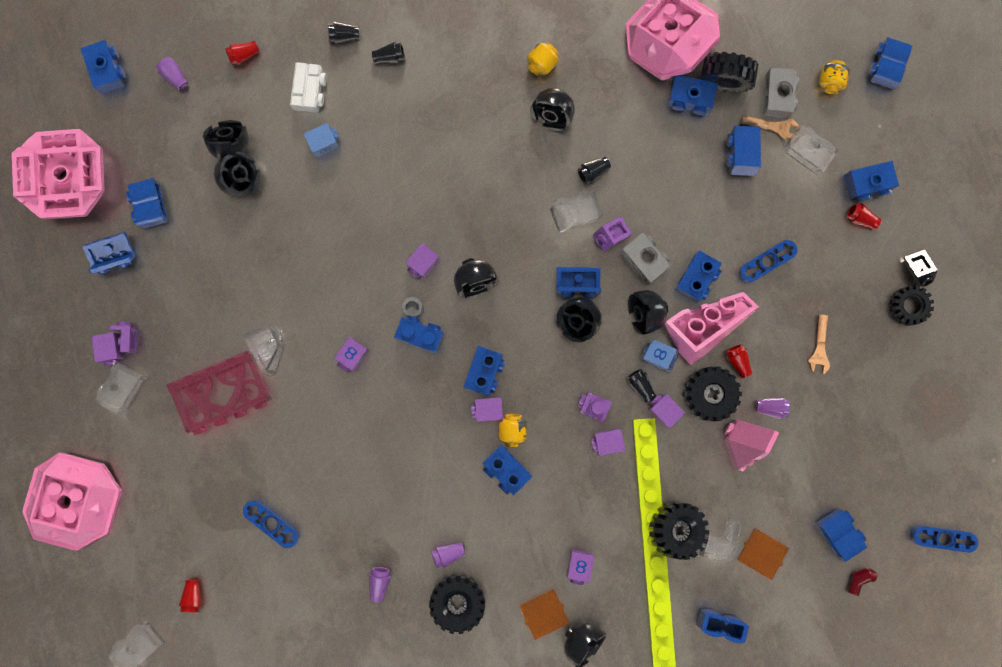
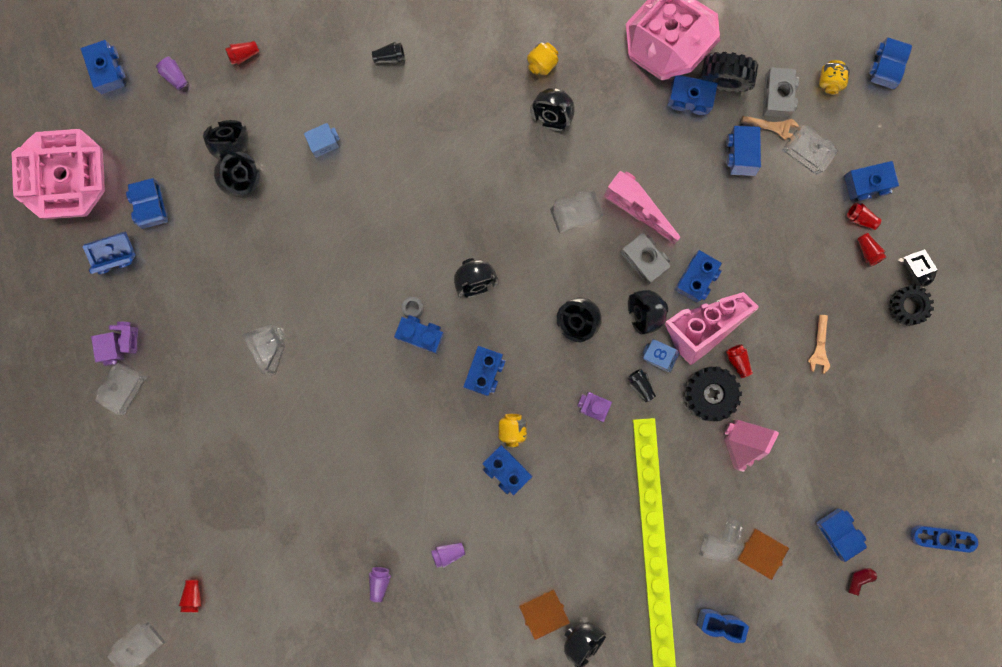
(92, 497): bright pink piece -> none
(190, 385): clear pink fence -> none
(270, 514): blue beam -> none
(307, 87): white brick -> none
(342, 32): black cone -> none
(351, 355): medium lavender brick -> none
(422, 261): medium lavender brick -> none
(445, 613): black bush -> none
(487, 409): medium lavender brick -> none
(578, 281): blue bracket -> none
(580, 567): medium lavender brick -> none
(592, 170): black cone -> none
(608, 442): medium lavender brick -> none
(612, 233): medium lavender bracket -> none
(633, 199): none -> bright pink wedge
(665, 410): medium lavender brick -> none
(691, 528): black bush -> none
(774, 407): medium lavender cone -> none
(784, 258): blue beam -> none
(871, 250): none -> red cone

